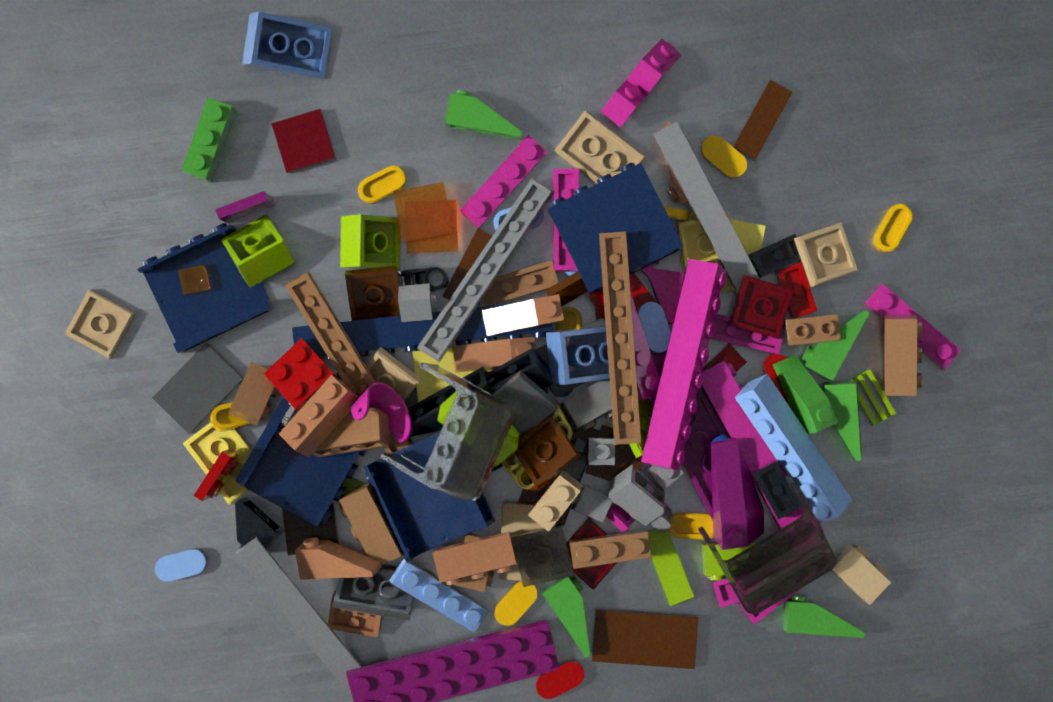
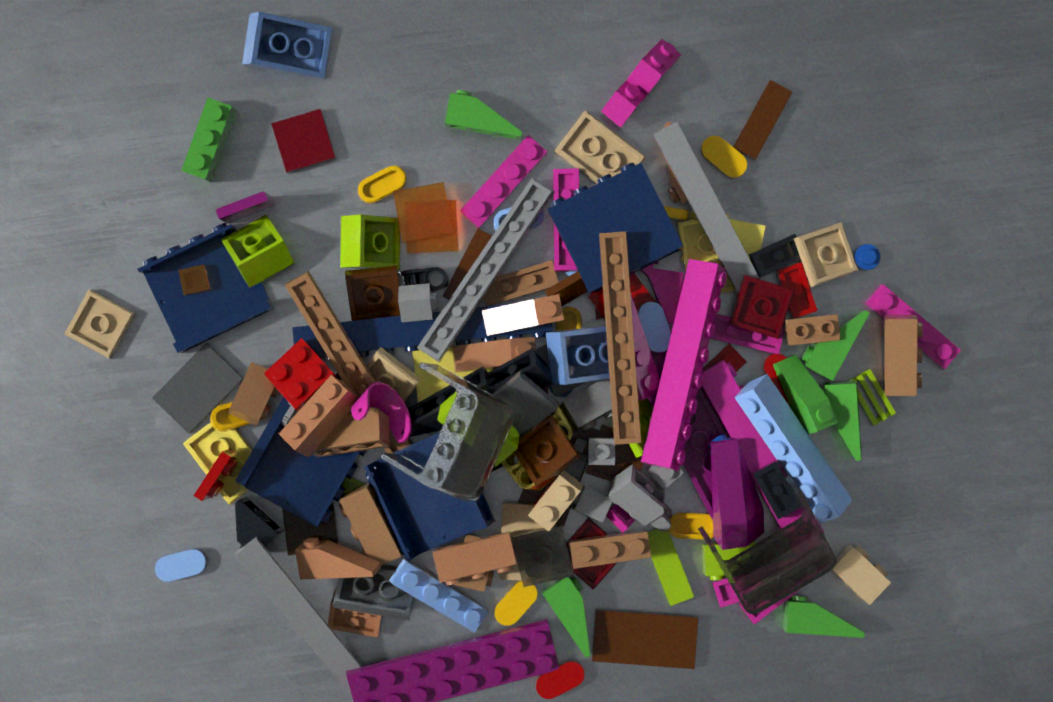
(867, 257): none -> blue plate
(893, 228): yellow tile -> none

